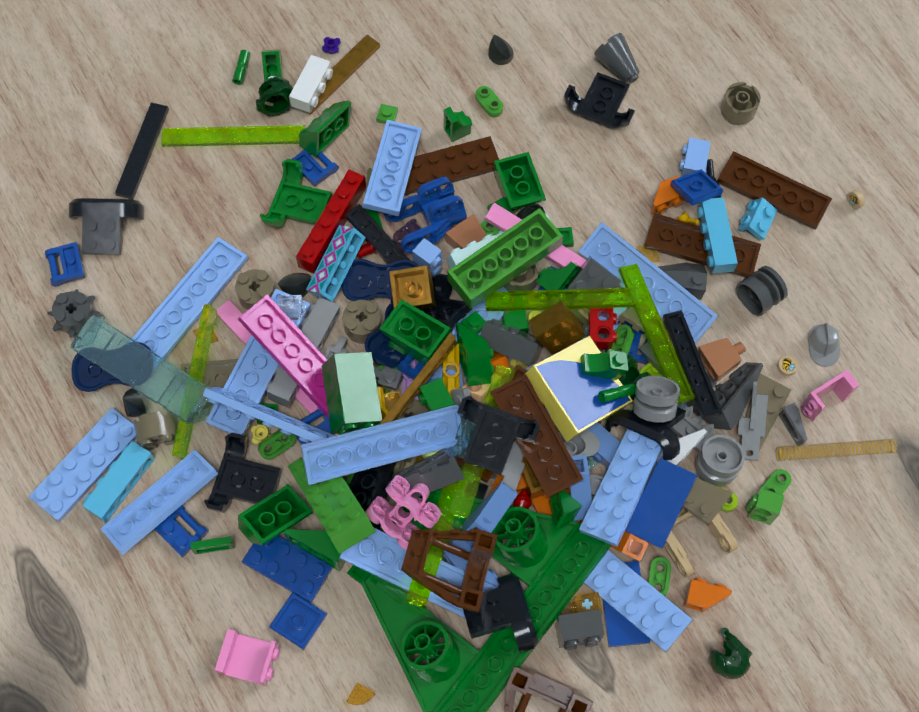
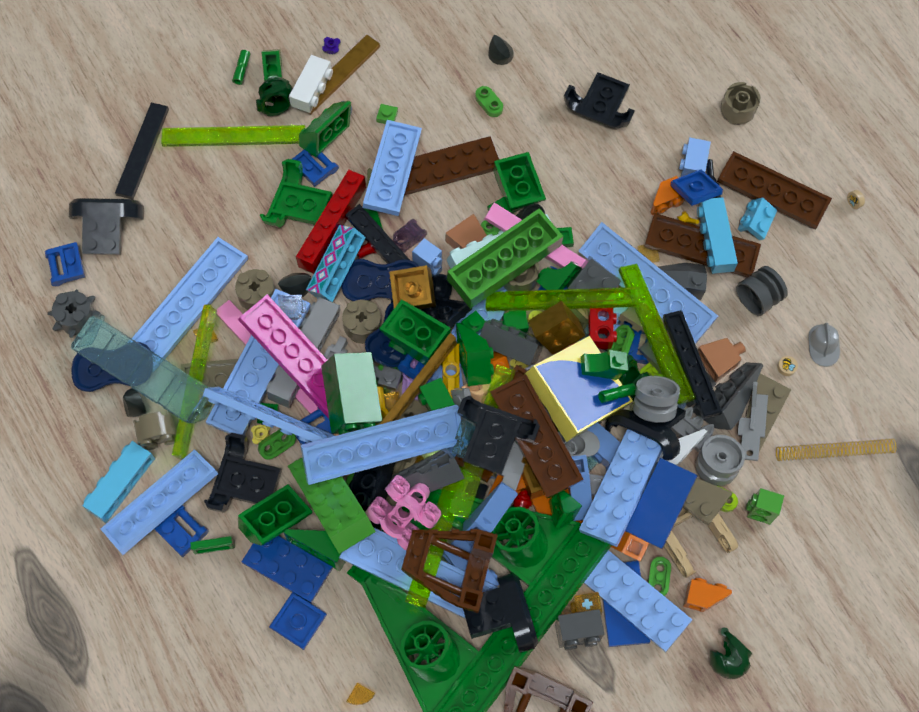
(84, 465): light blue plate -> none
(247, 658): bright pink panel -> none
(437, 208): blue piece -> none
(456, 124): green arch -> none
(618, 58): dark grey cone -> none
(775, 485): bright green plate -> none
(792, 420): flat silver slope -> none
(843, 387): bright pink panel -> none

